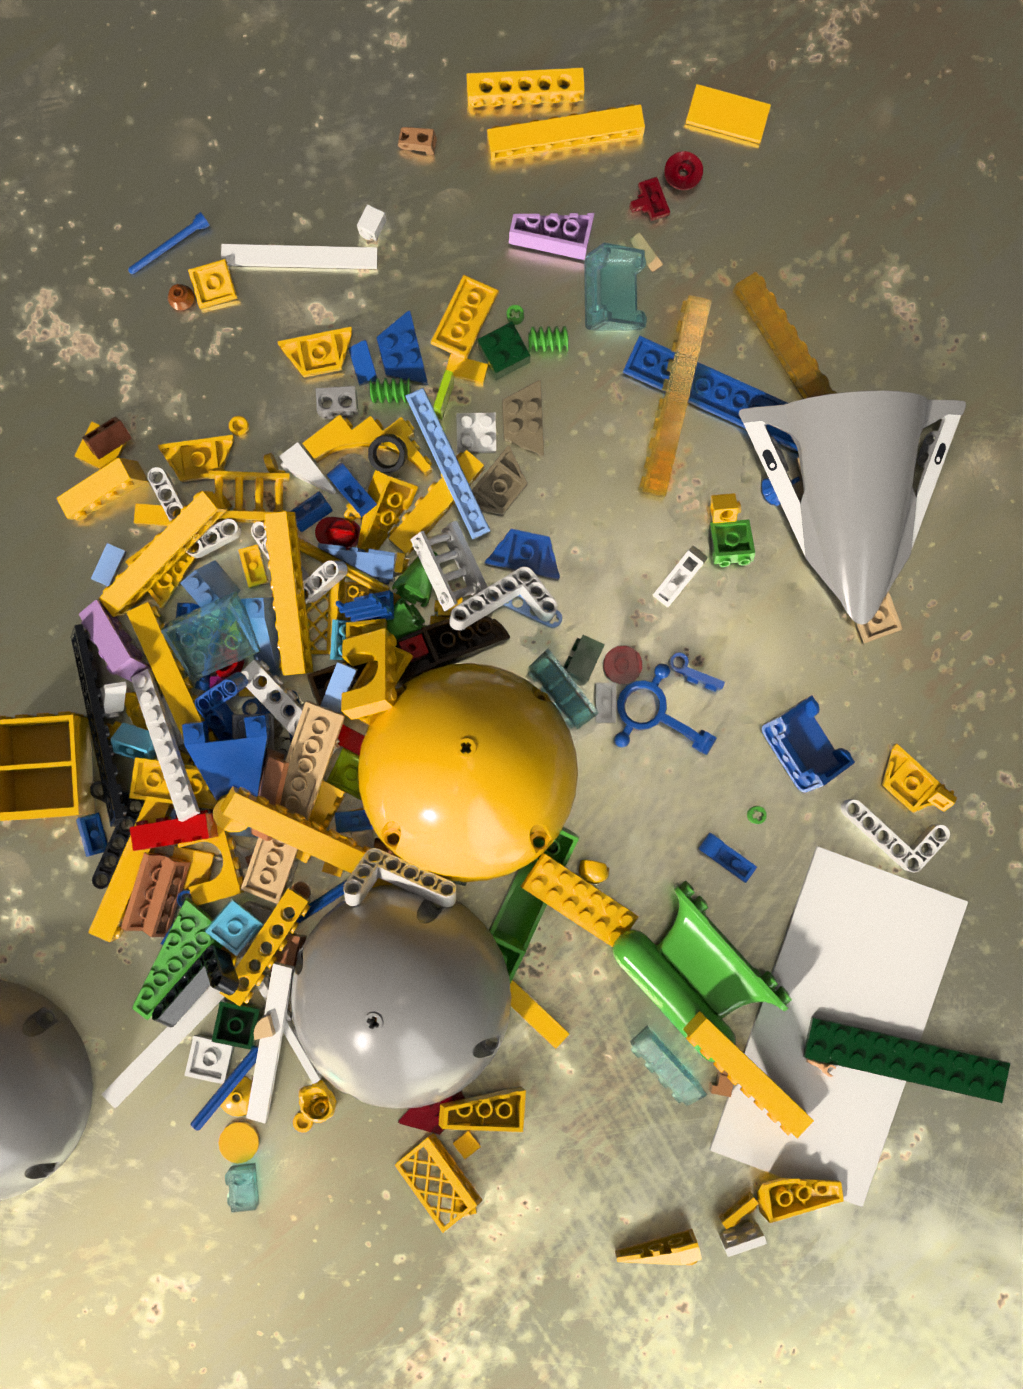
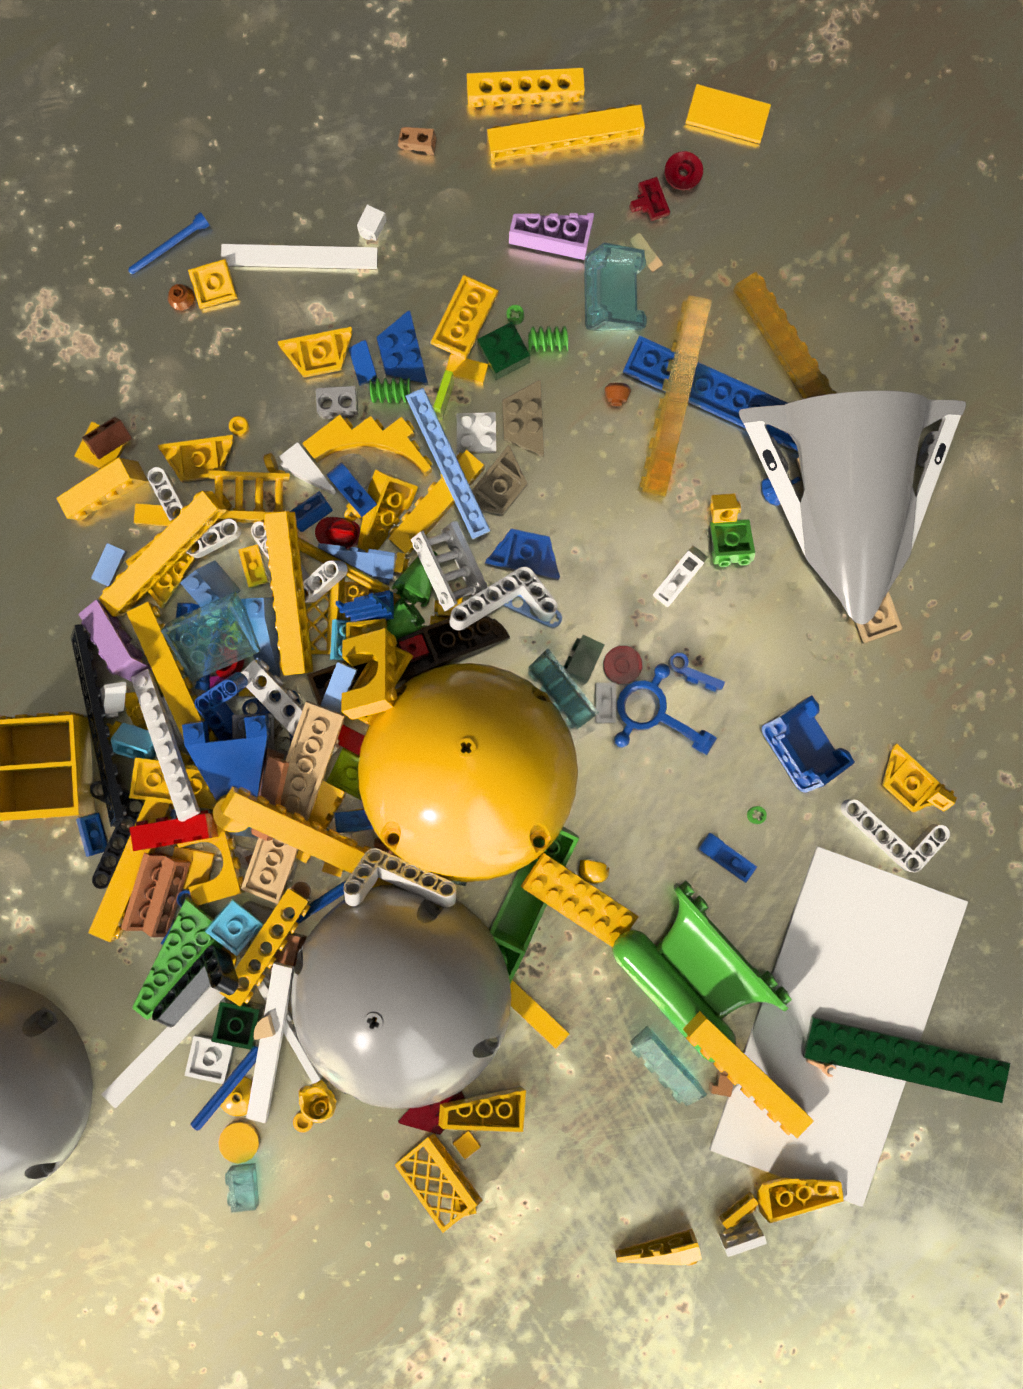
(372, 453): black tyre -> none
(617, 393): none -> dark orange cone

